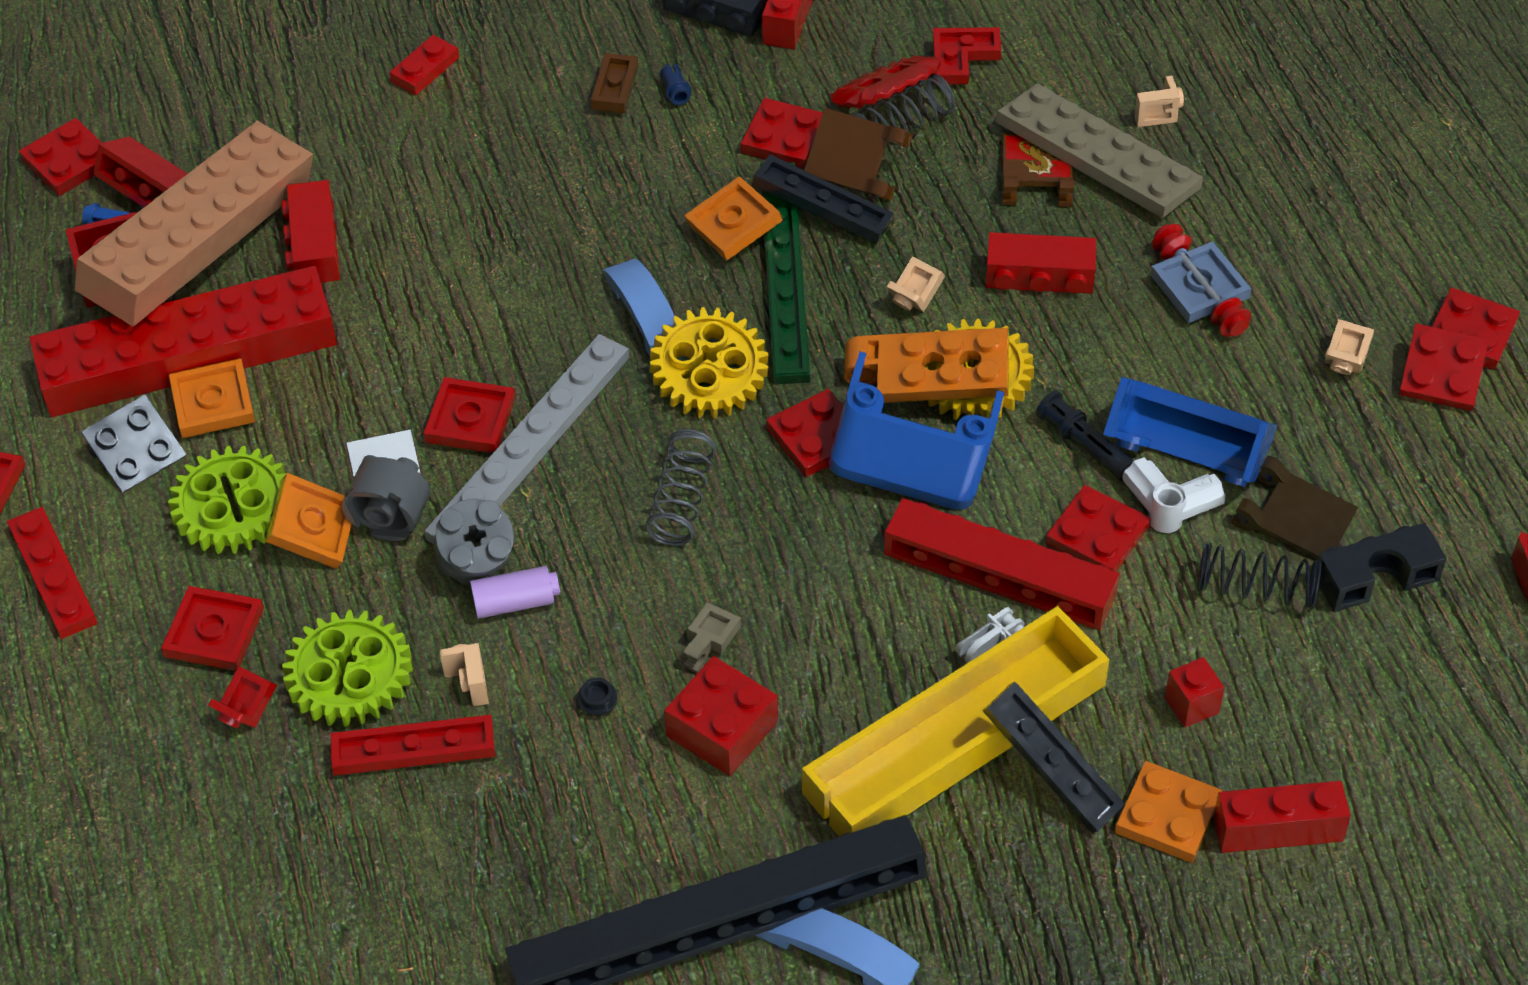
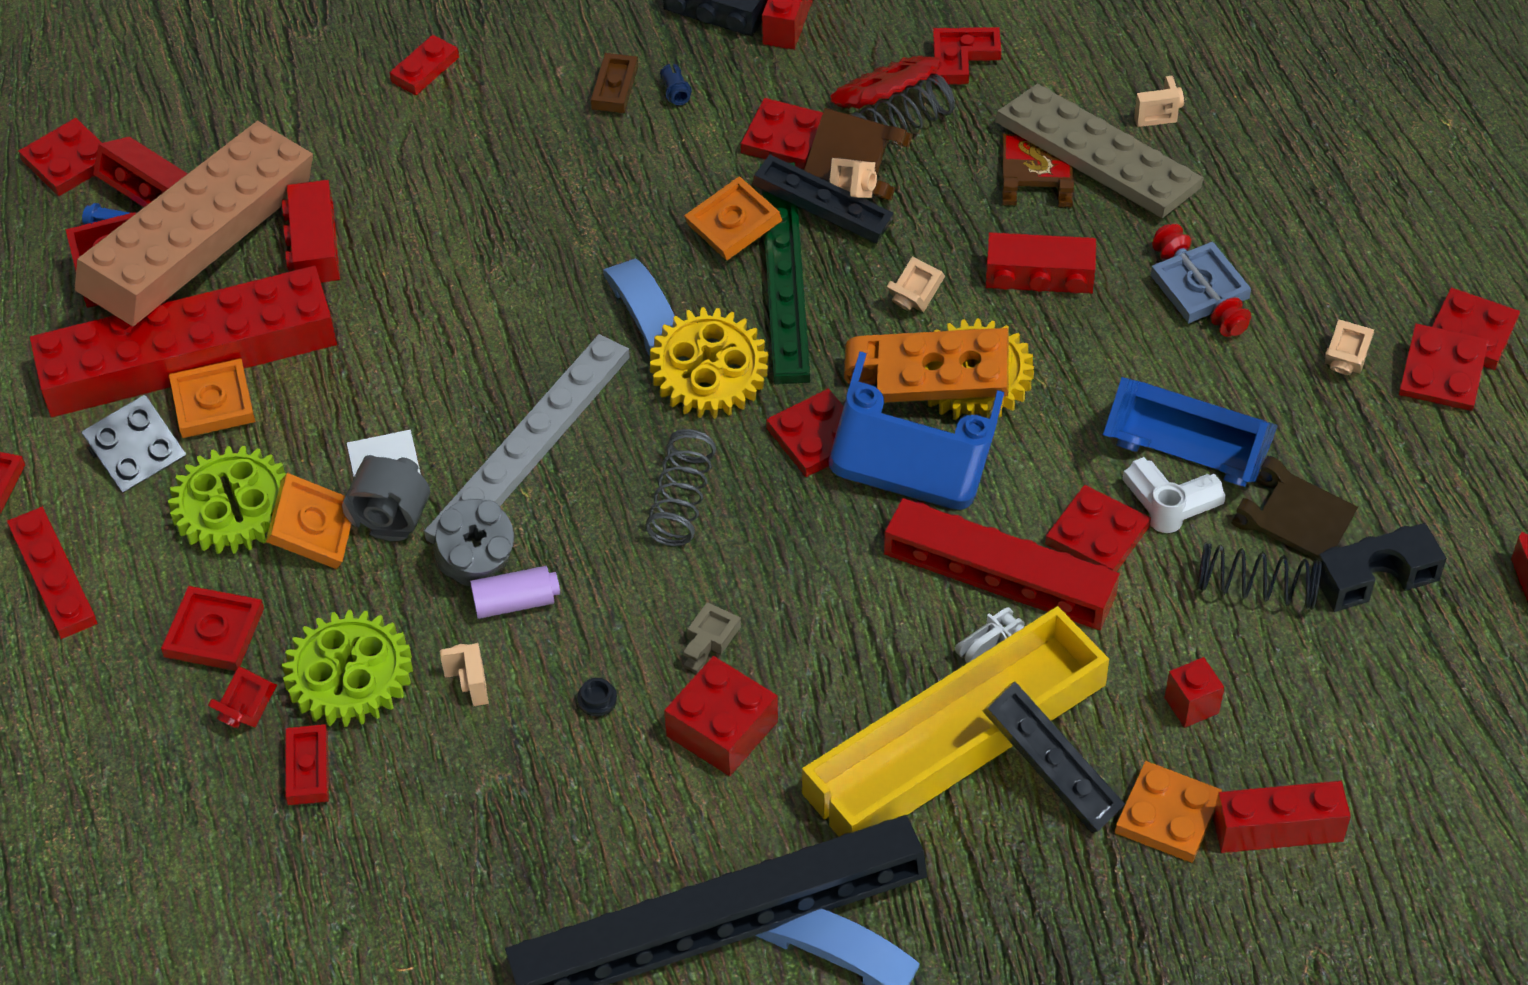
(307, 764): none -> red plate
(412, 745): red plate -> none
(469, 415): red plate -> none
(854, 176): none -> light nougat bracket
(1074, 425): black pin -> none

